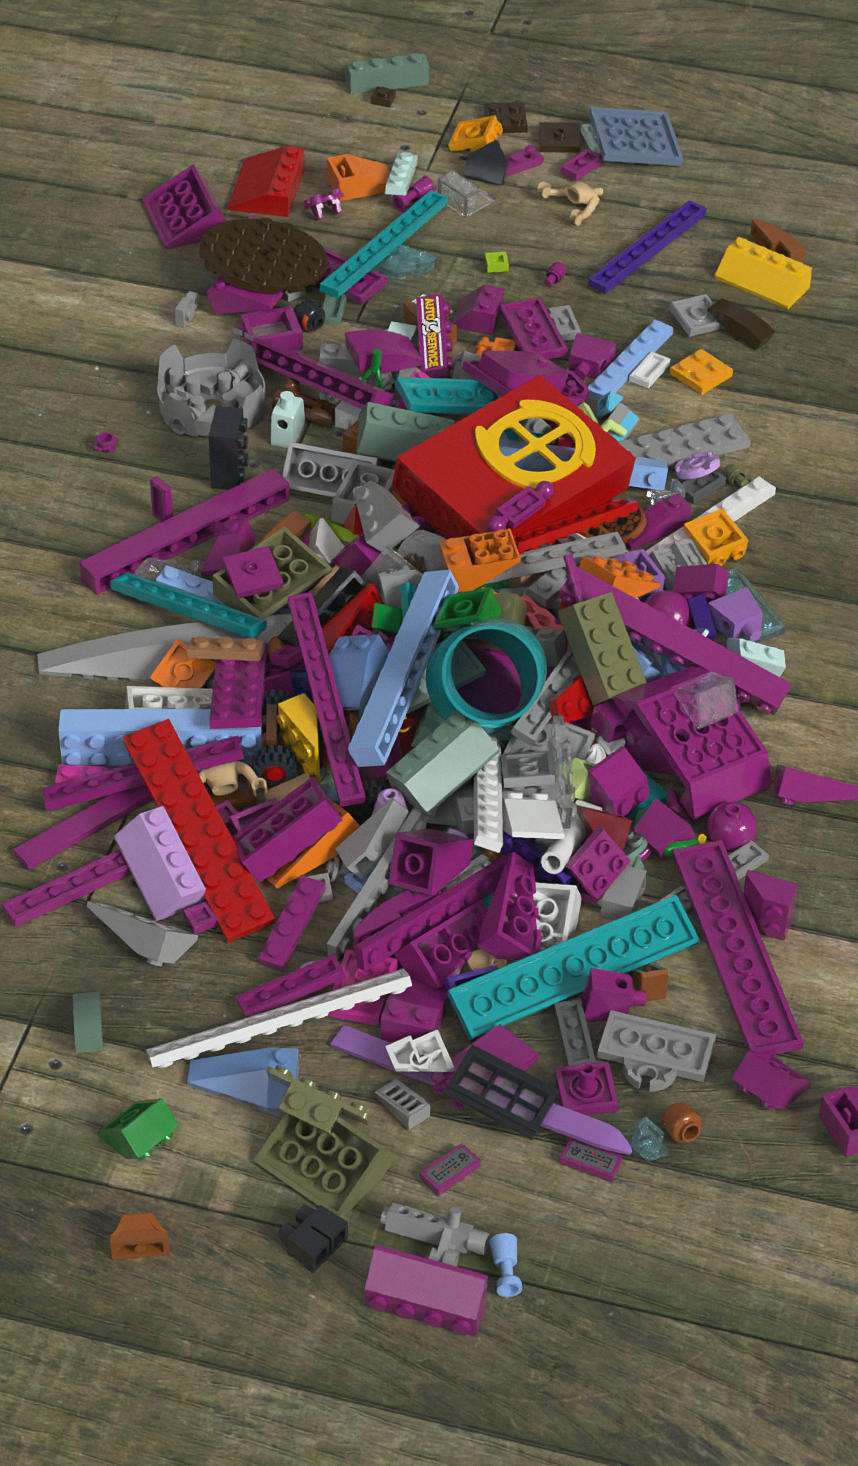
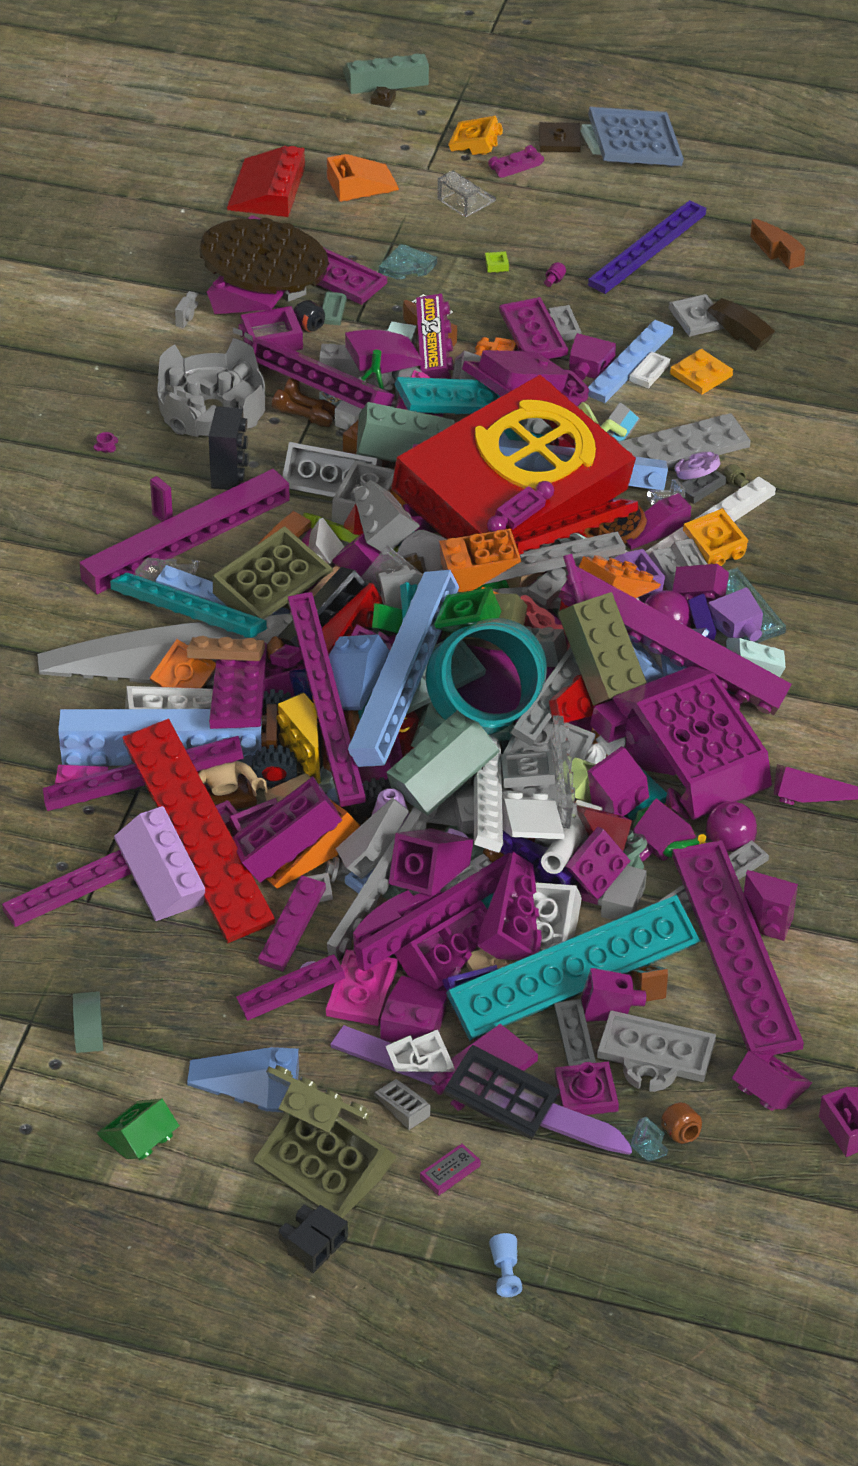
(81, 826): magenta tile -> none
(139, 1237): dark orange slope -> none
(144, 935): light grey wedge -> none
(183, 208): magenta slope -> none
(200, 918): magenta plate -> none
(232, 539): magenta slope -> none
(252, 572): magenta plate -> none
(269, 1021): white plate -> none
(289, 411): light aqua torso -> none
(316, 203): magenta plate -> none
(383, 244): teal plate -> none
(401, 174): light aqua plate -> none
(417, 191): magenta piece -> none
(426, 1290): magenta slope -> none
(446, 1233): light grey piece -> none
(480, 310): magenta slope -> none
(488, 163): black slope -> none
(509, 115): dark brown plate -> none
(578, 193): tan piece -> none
(581, 164): magenta plate -> none
(591, 1160): tile -> none
(607, 403): medium azure slope -> none
(707, 698): clear slope -> none
(764, 273): yellow slope -> none

